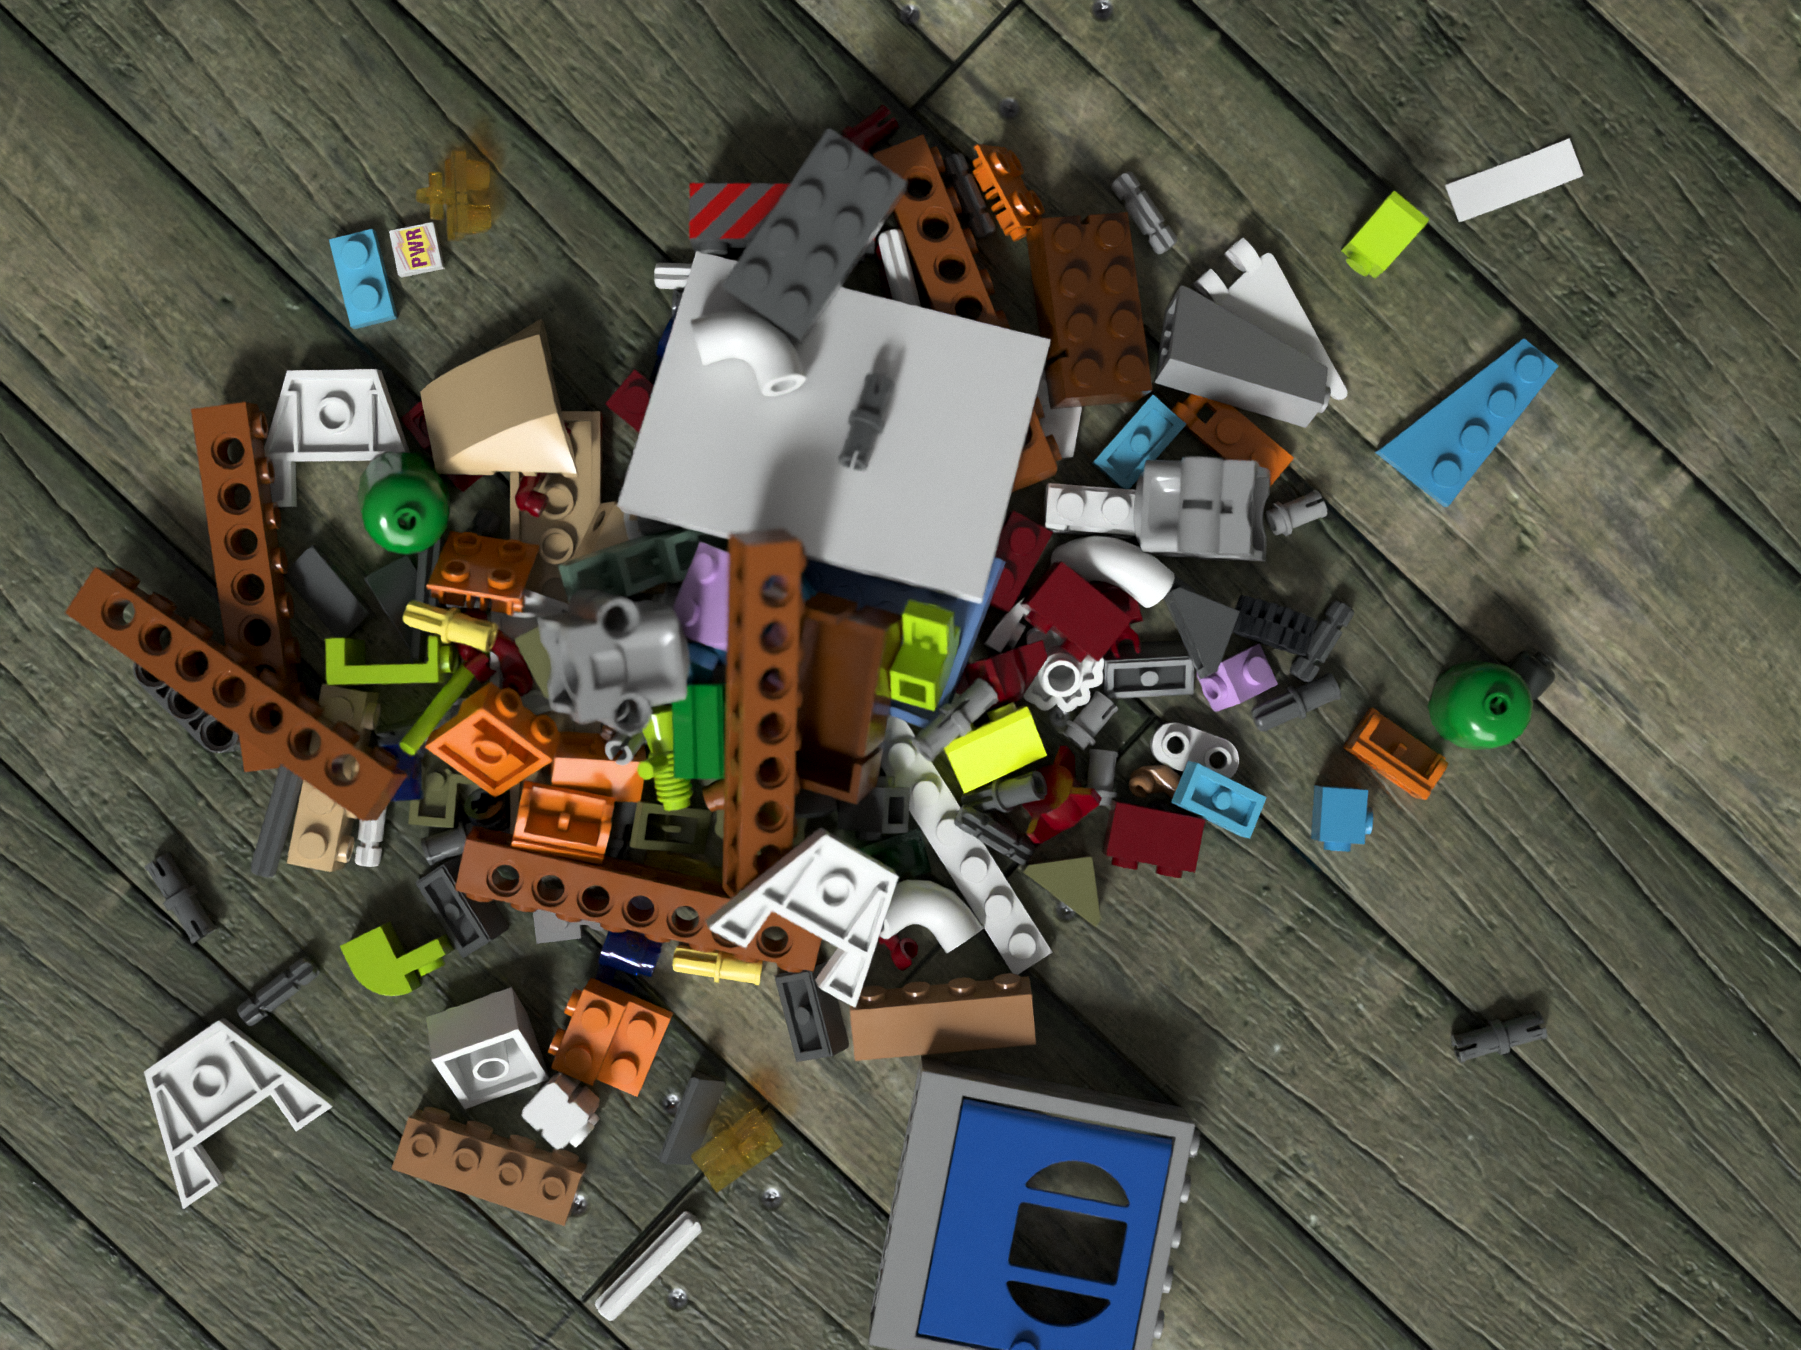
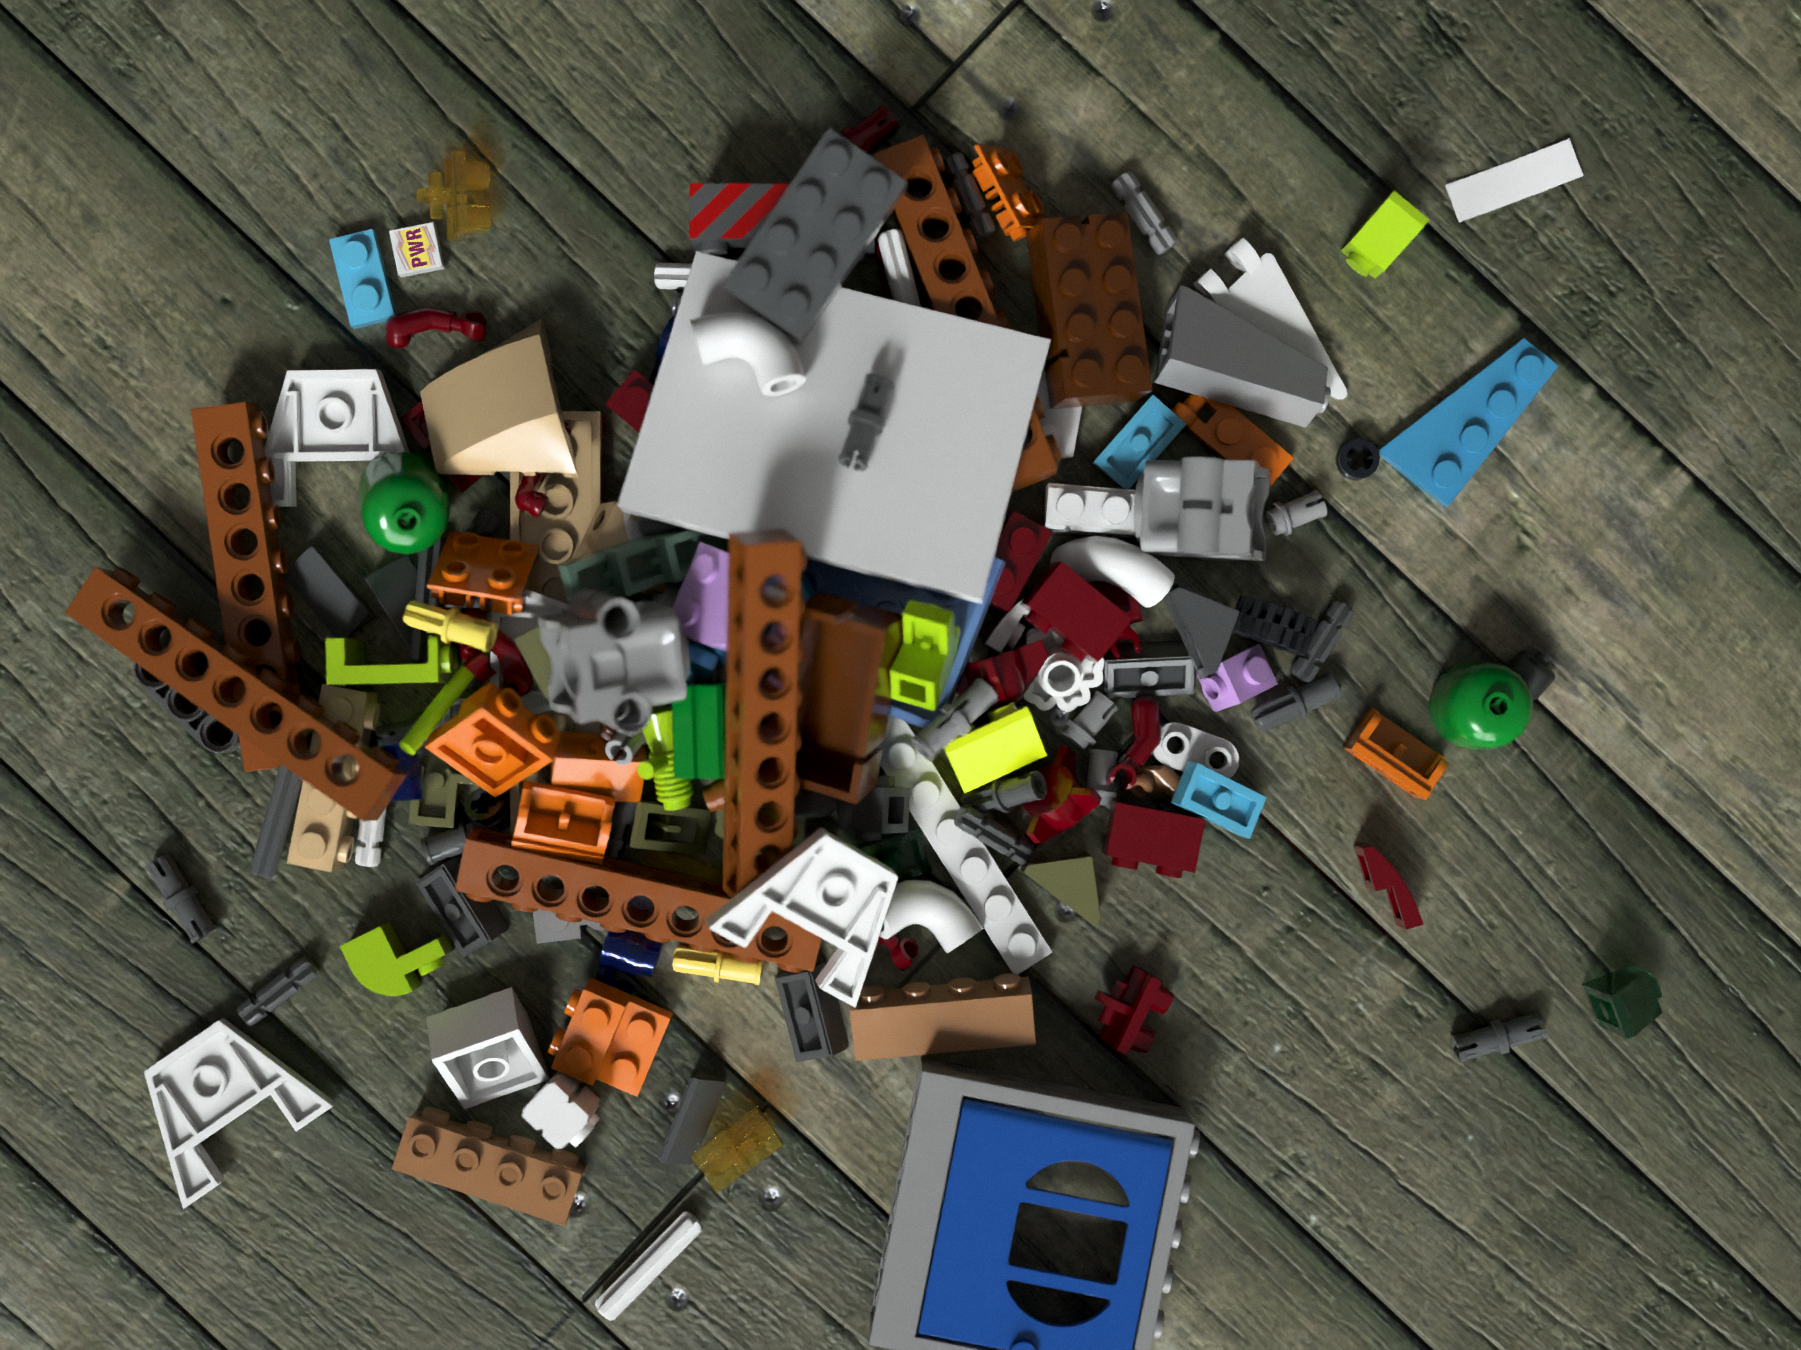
(403, 325): none -> dark red arm
(1127, 1009): none -> dark red hips
(1147, 737): none -> dark red arm
(1340, 817): dark azure brick -> none
(1359, 473): none -> black bush
(1381, 875): none -> dark red slope
(1624, 1000): none -> clear green slope

